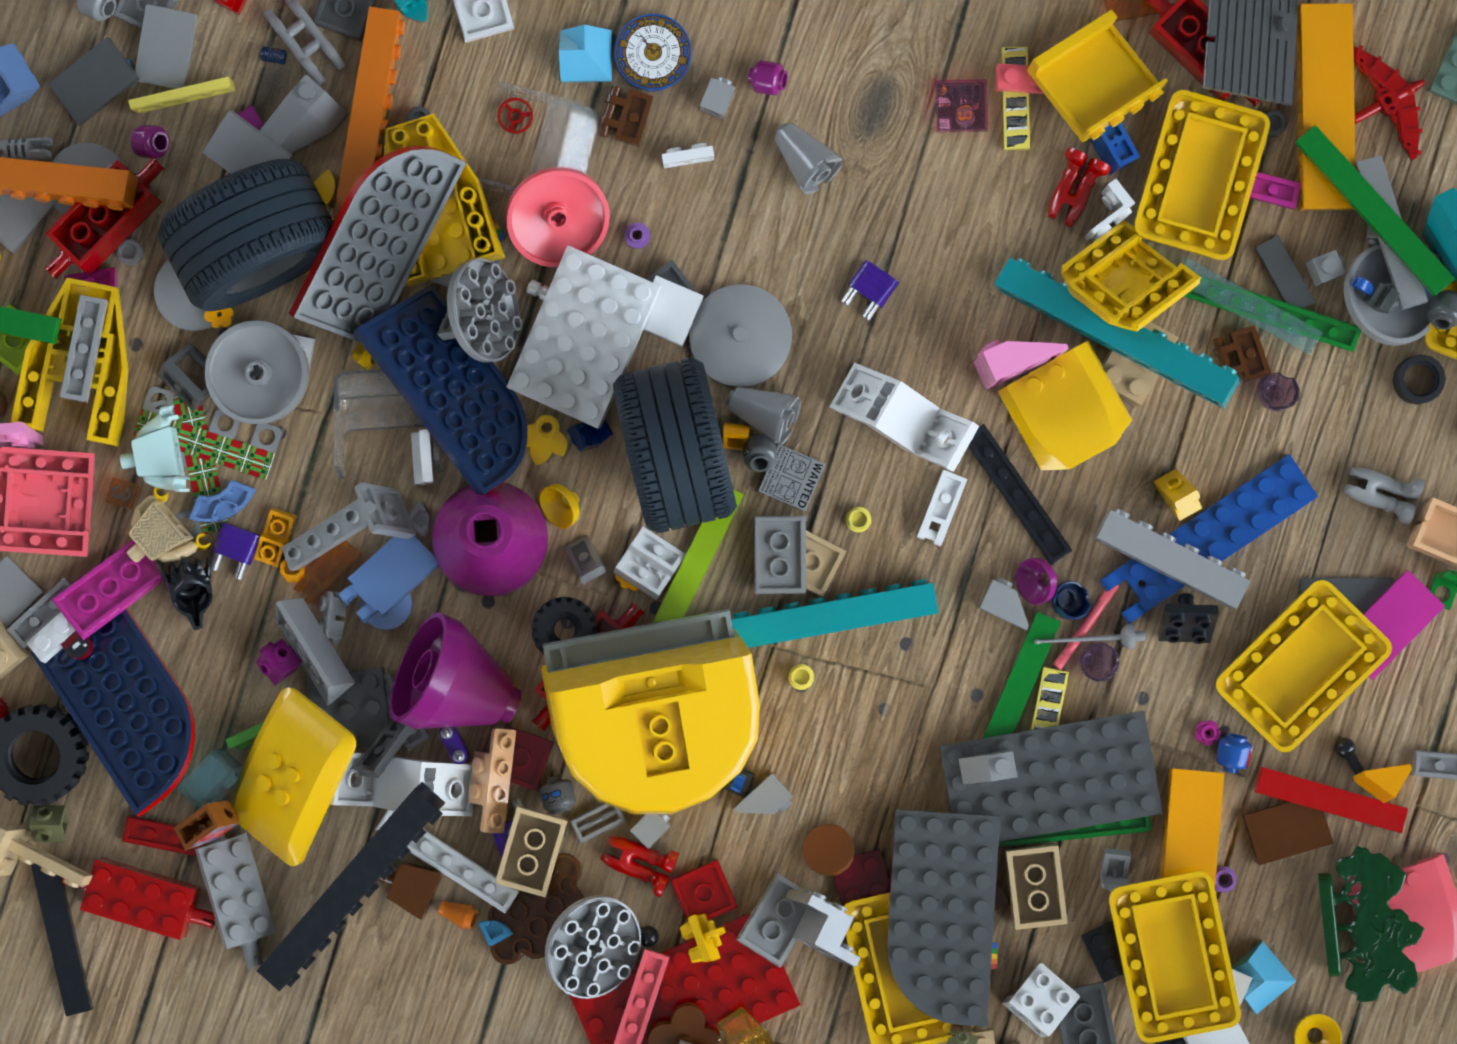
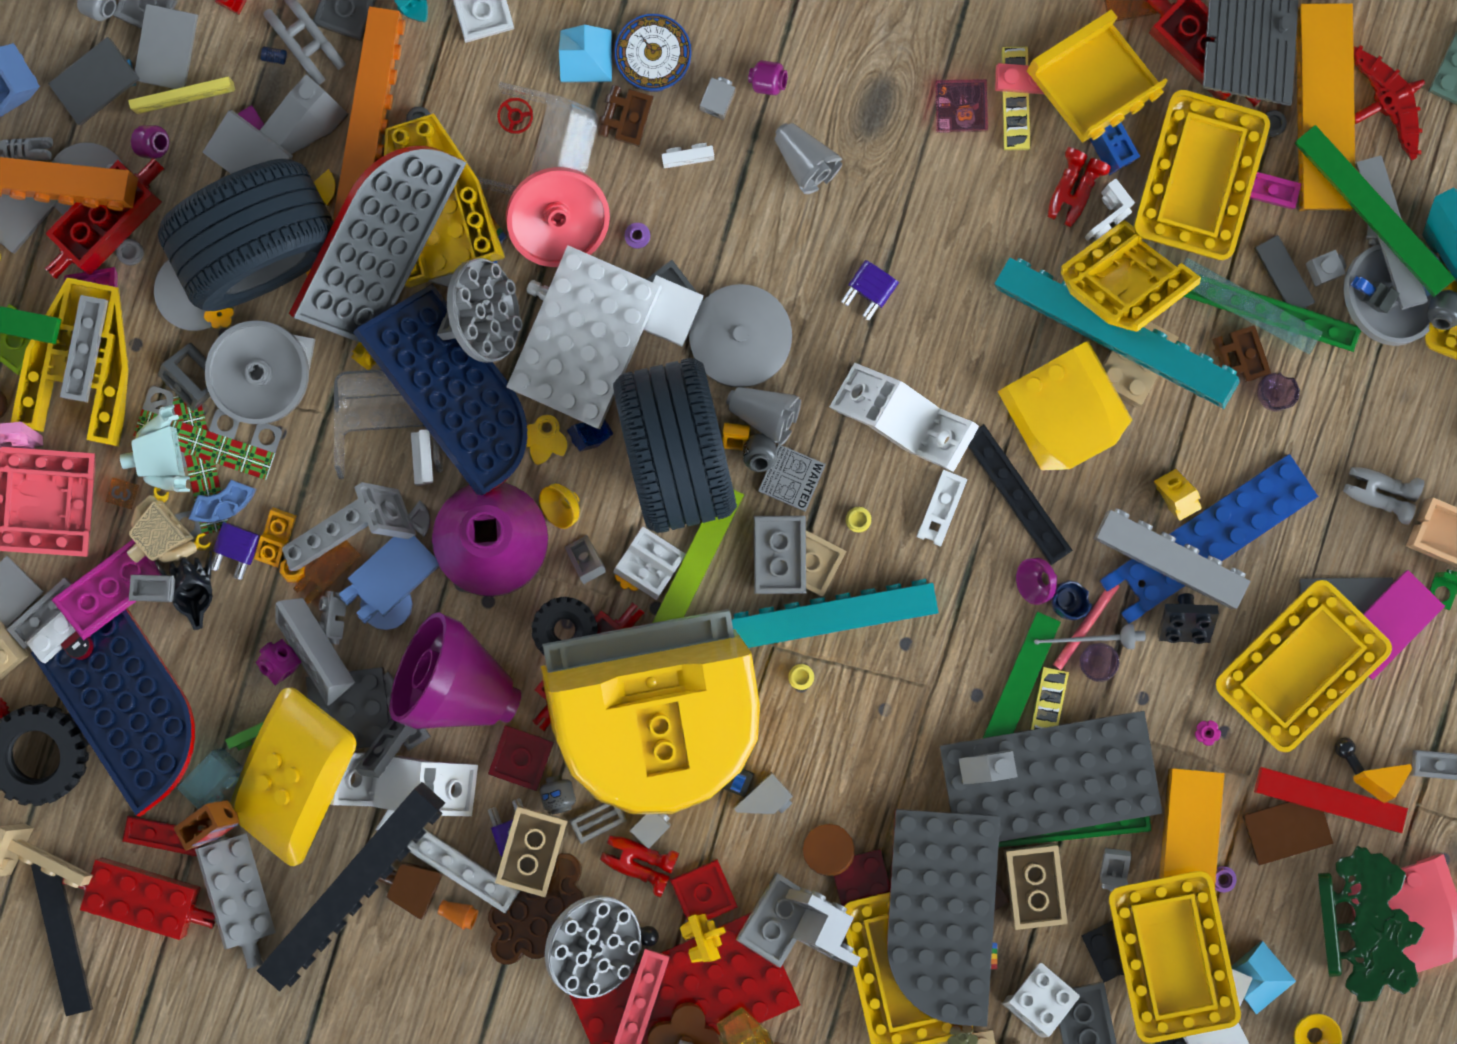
(48, 823): olive brick -> none
(151, 588): none -> light grey tile
(454, 744): dark purple piece -> none
(492, 780): light nougat bracket -> none
(494, 931): dark azure tile -> none
(1004, 603): light grey slope -> none
(1007, 360): bright pink slope -> none
(1234, 752): blue head -> none
(1436, 369): black tyre -> none

